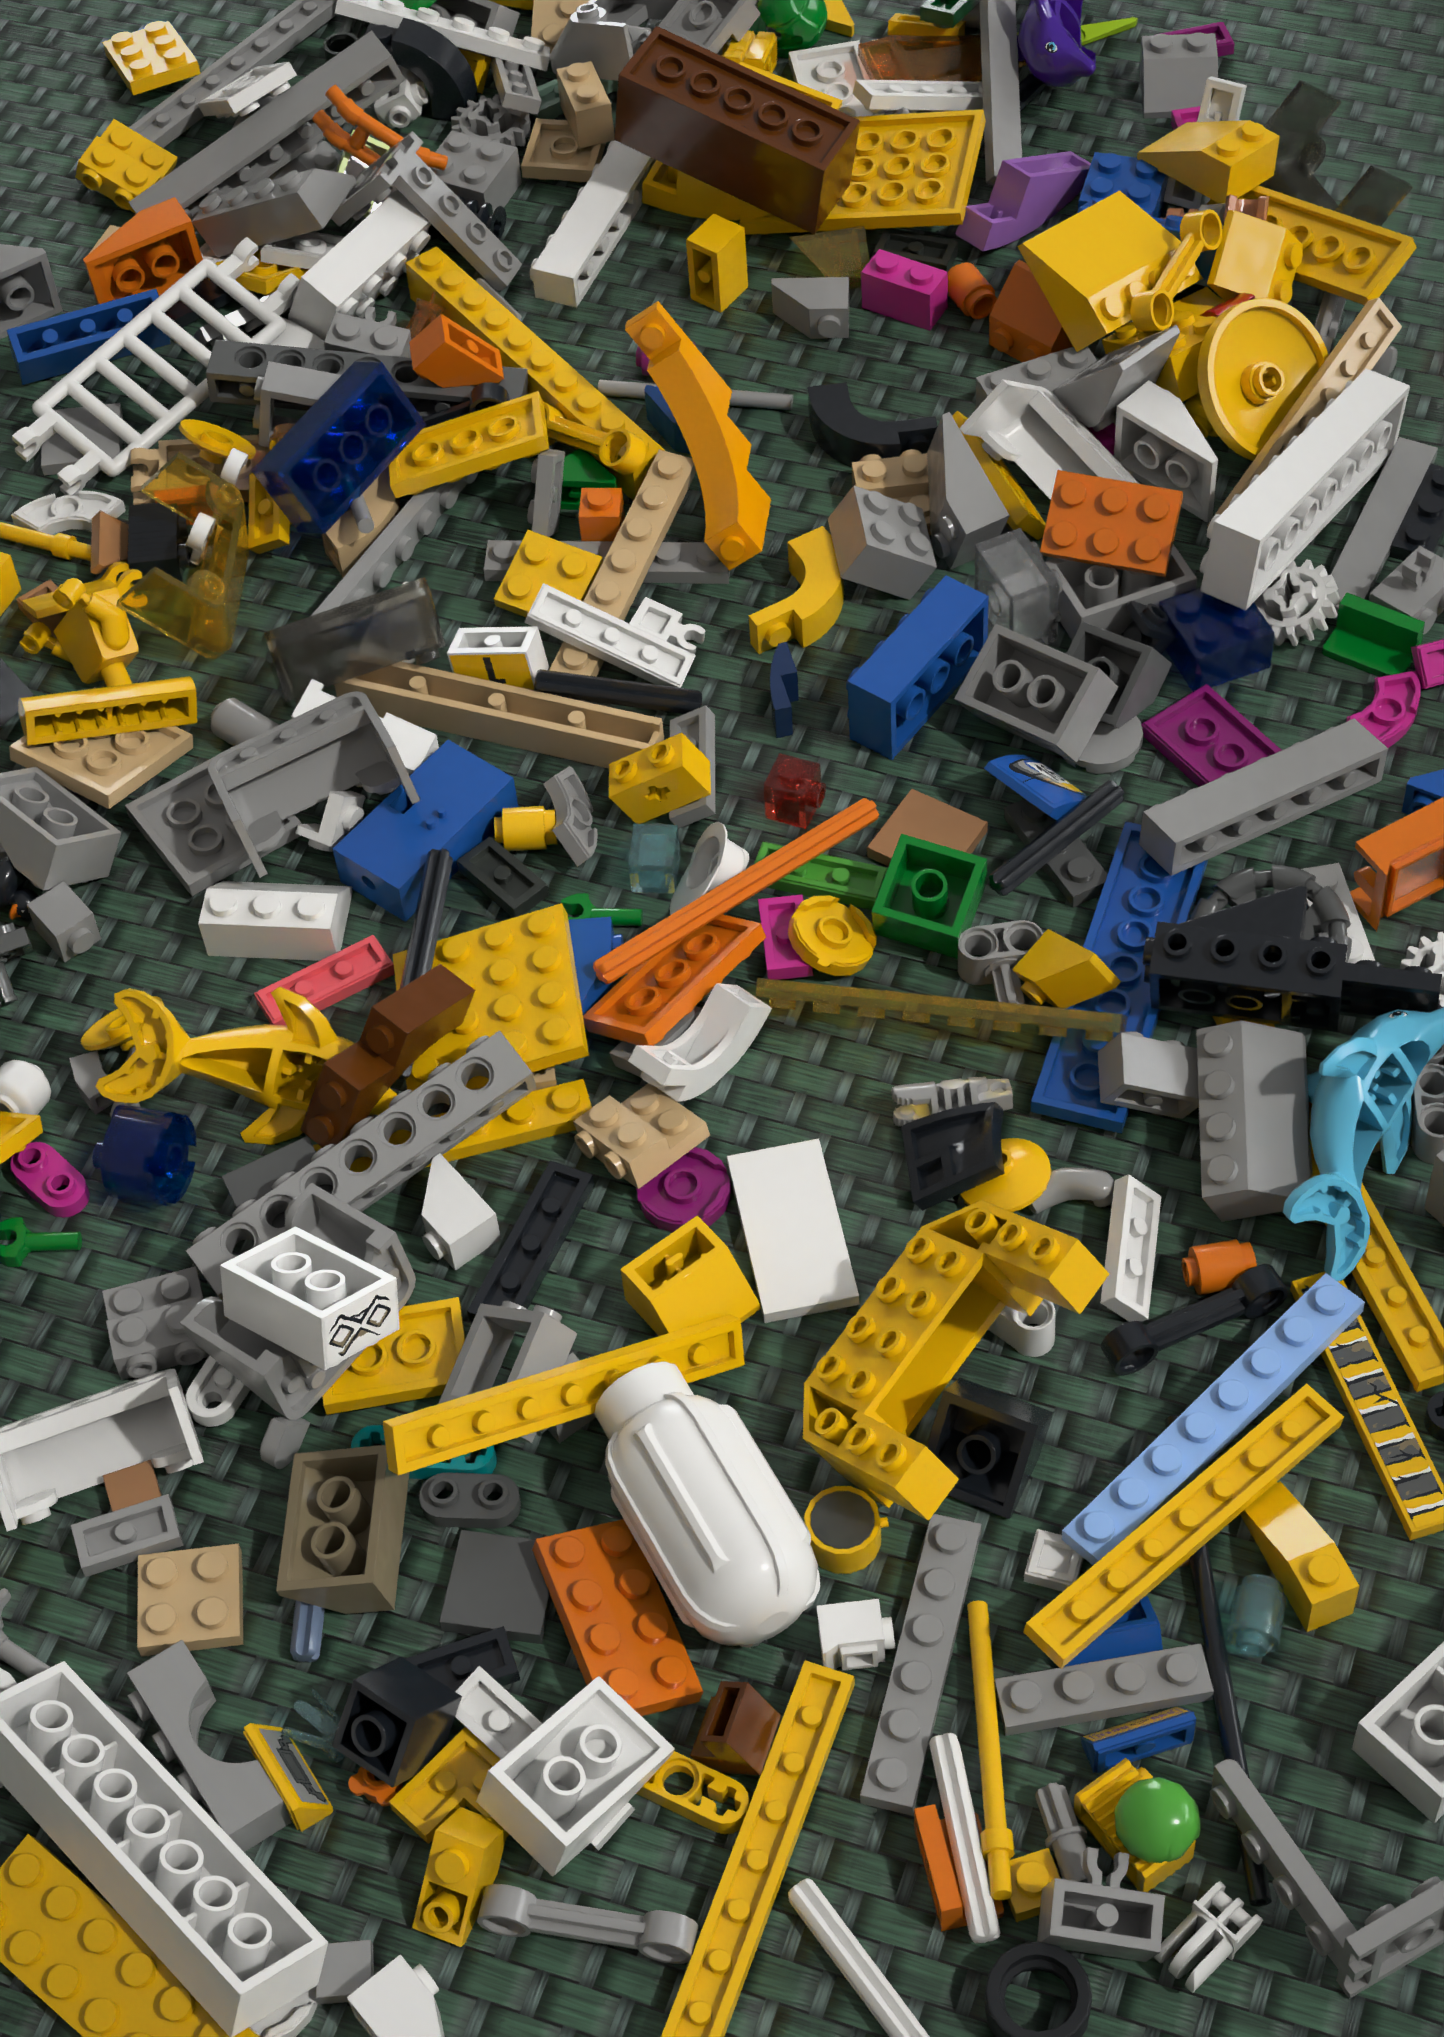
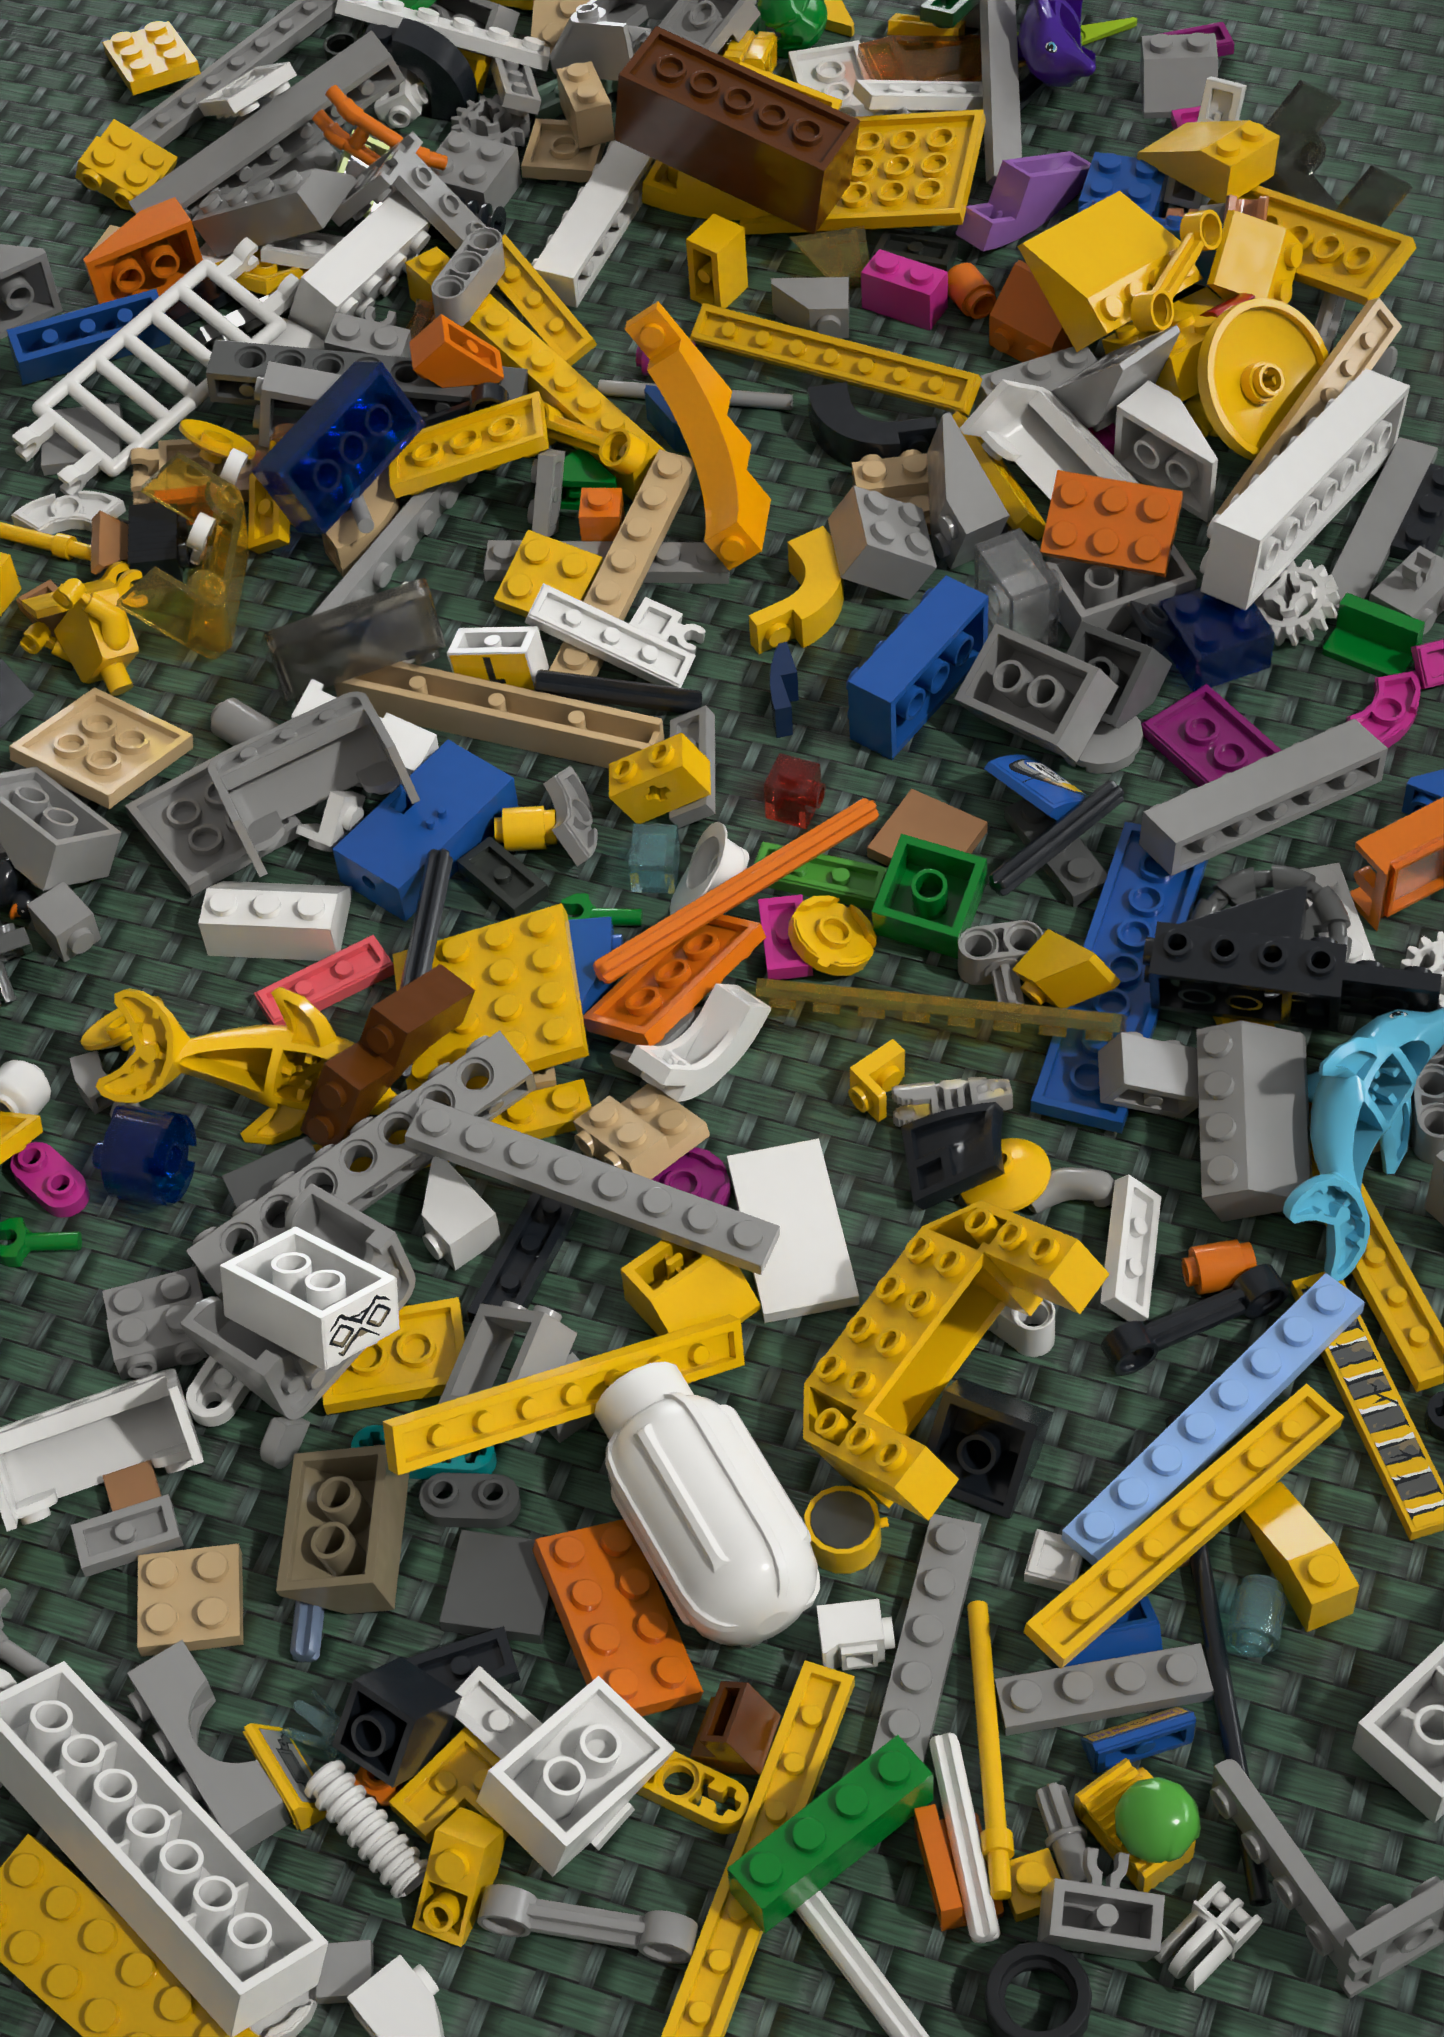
(108, 710): yellow brick -> none
(367, 1828): none -> white piece
(469, 275): none -> light grey beam
(542, 307): none -> yellow plate
(593, 1186): none -> light grey plate
(830, 1833): none -> green brick
(836, 359): none -> yellow tile
(874, 1077): none -> yellow bracket

